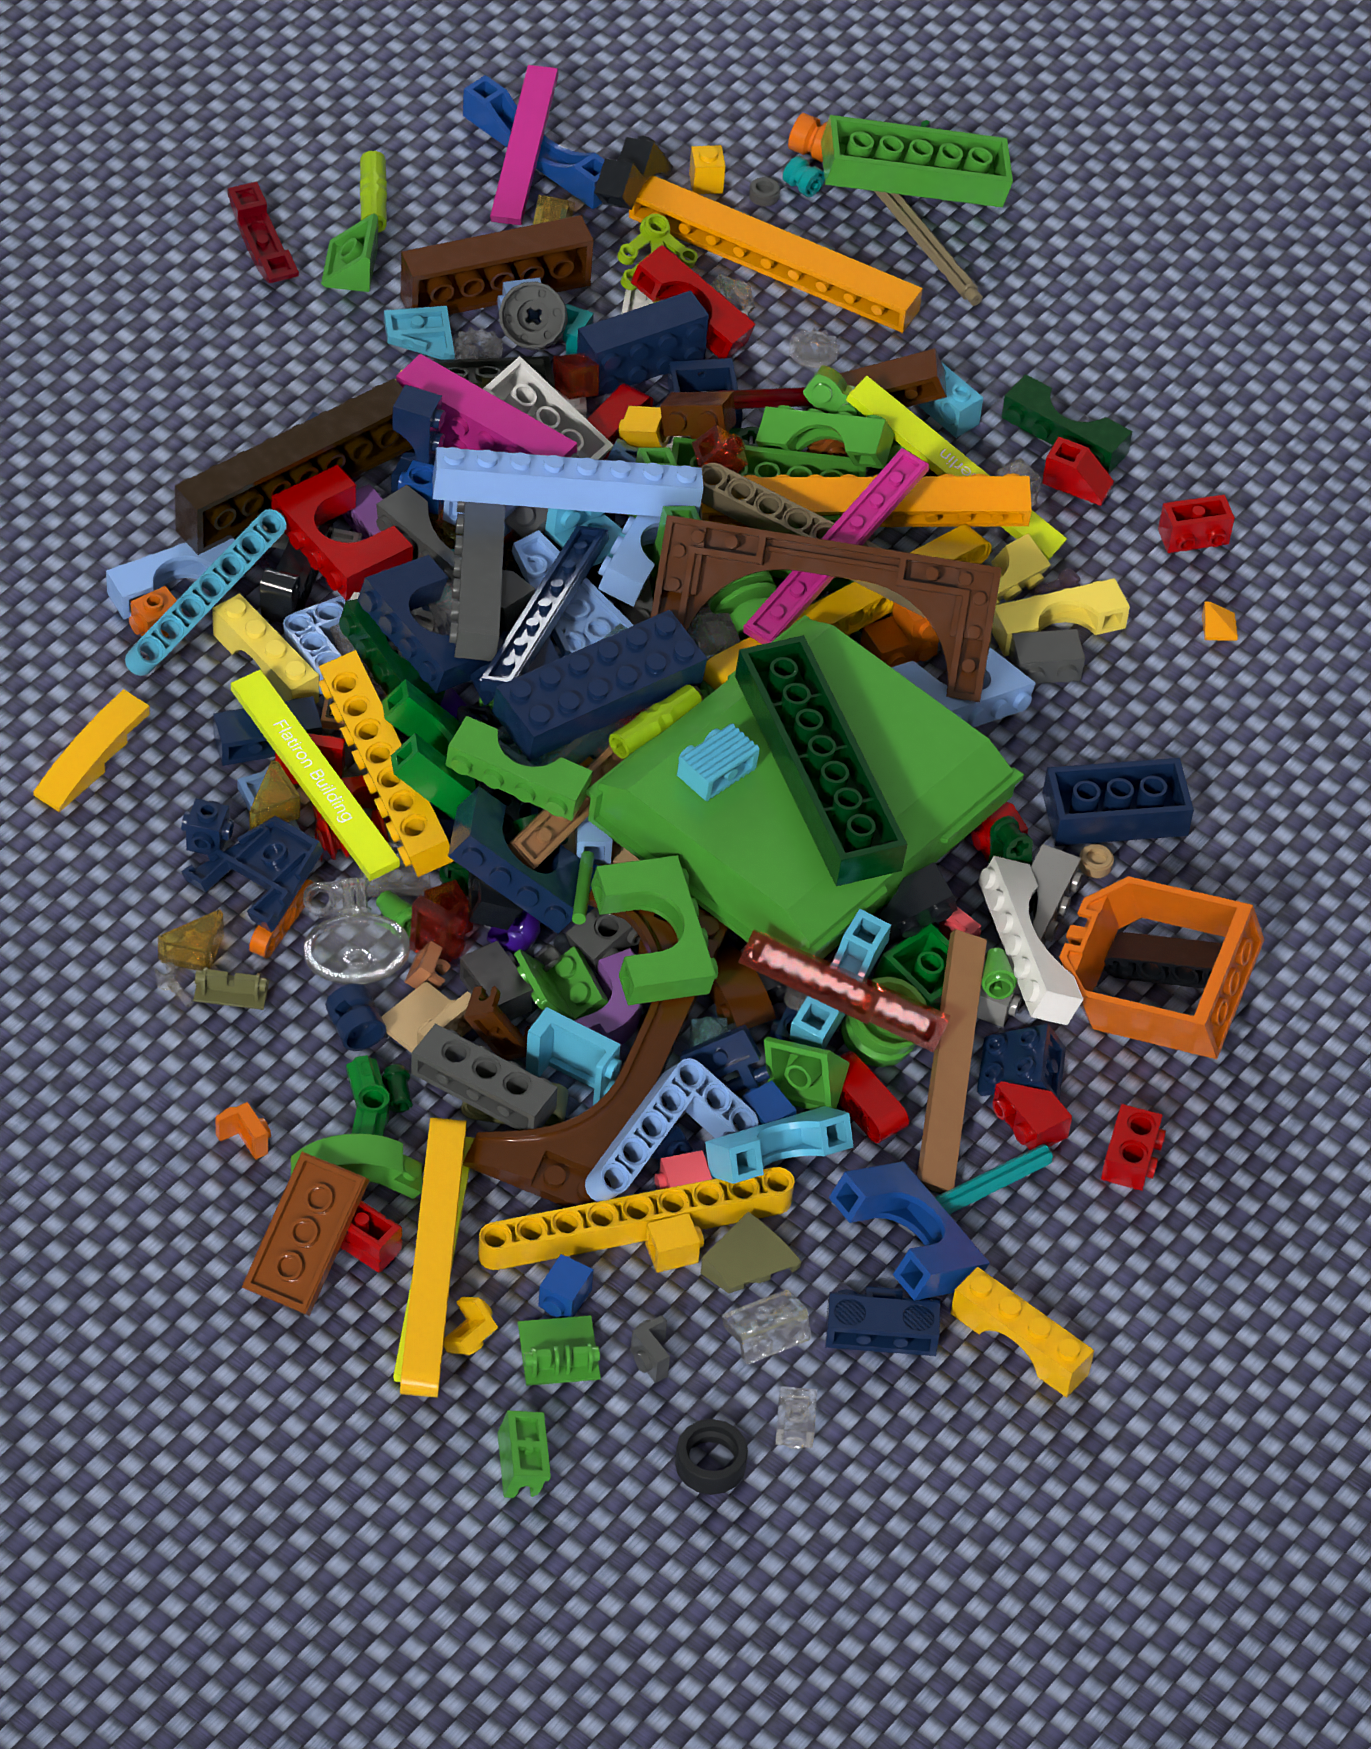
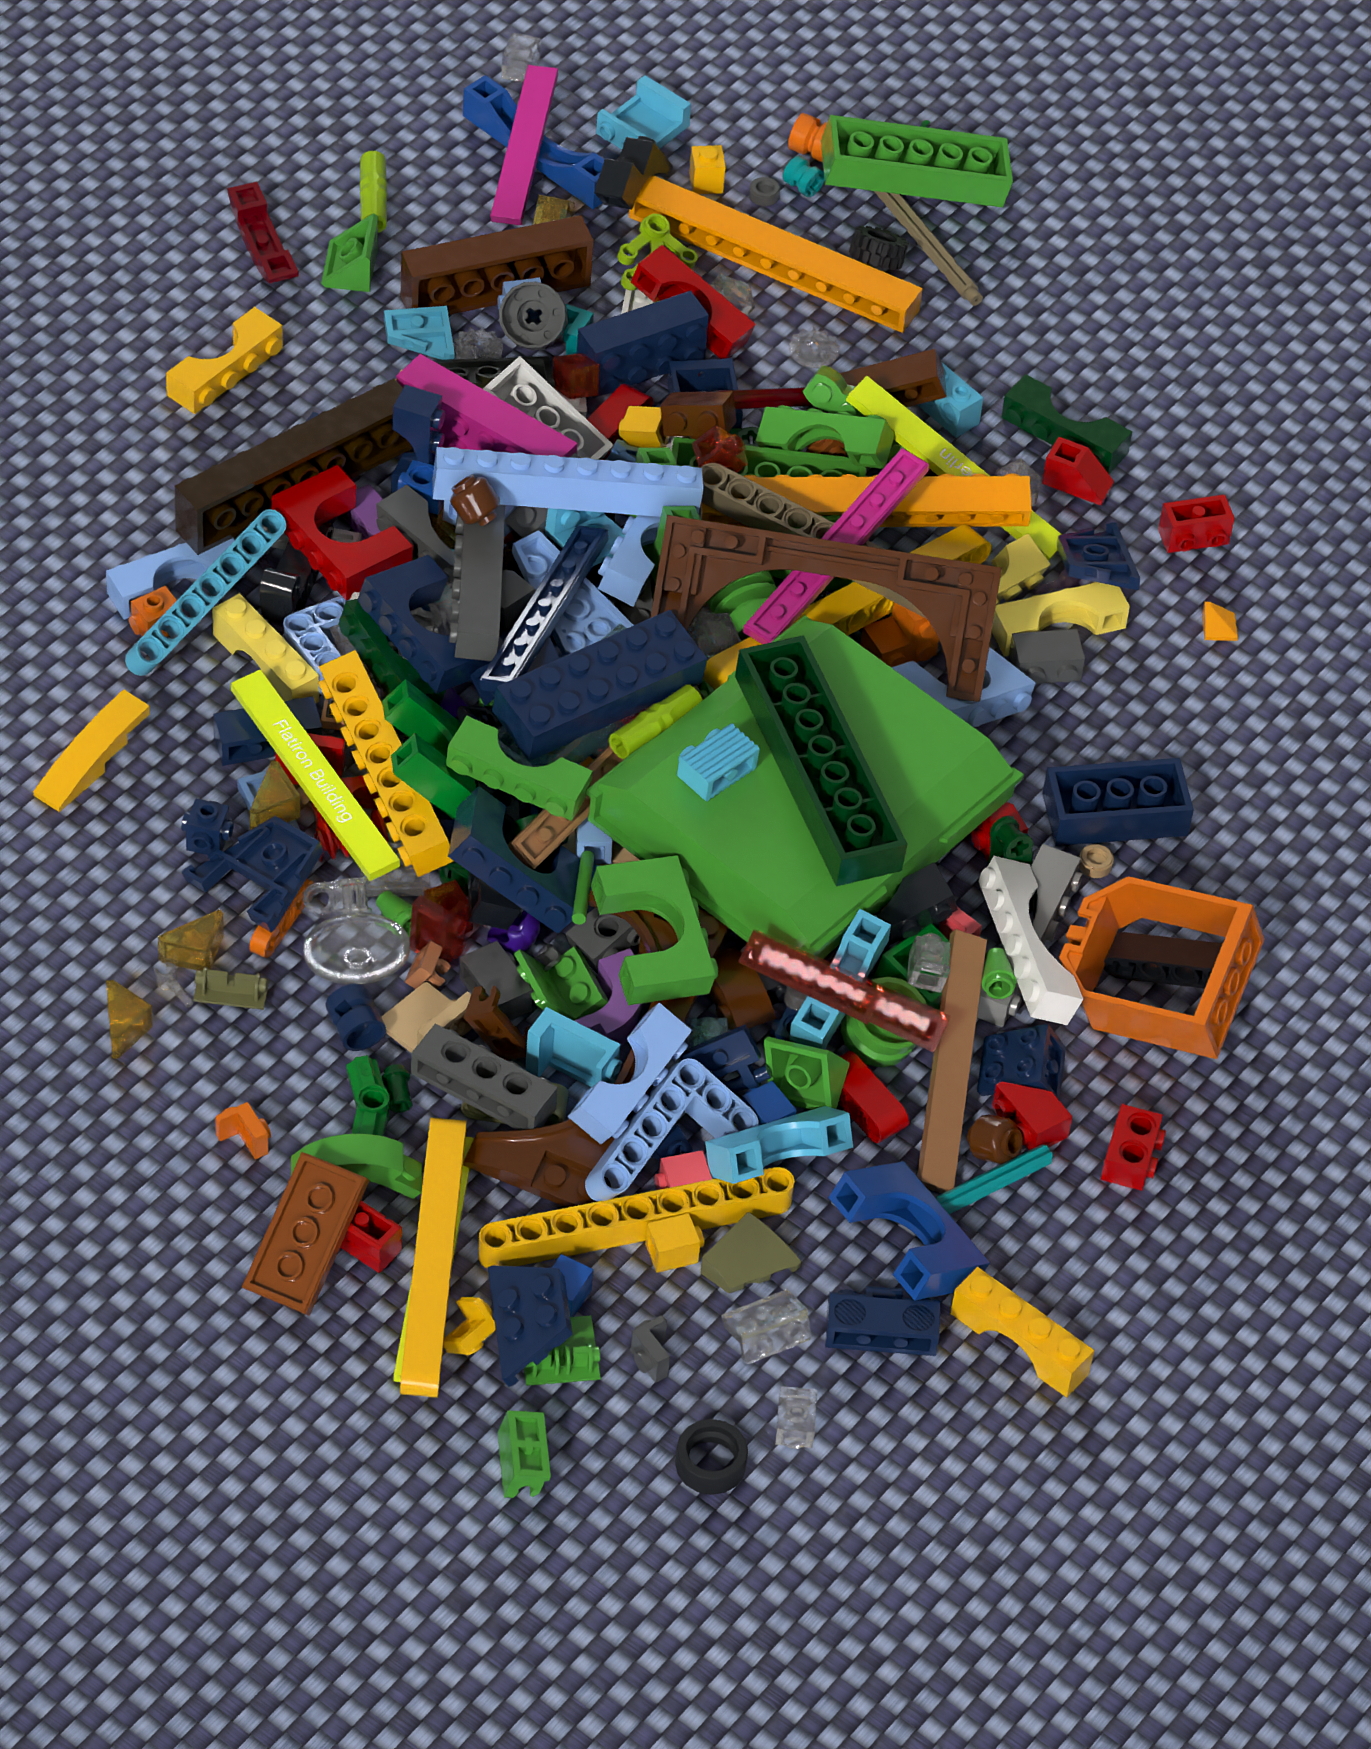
(128, 1018): none -> clear yellow slope
(200, 381): none -> yellow arch
(475, 500): none -> reddish brown head
(518, 54): none -> clear brick
(528, 1315): none -> dark blue wing
(649, 113): none -> medium azure panel
(654, 1042): none -> light blue arch
(878, 247): none -> black tyre
(929, 955): none -> clear brick
(994, 1139): none -> reddish brown head
(1099, 557): none -> dark blue wing

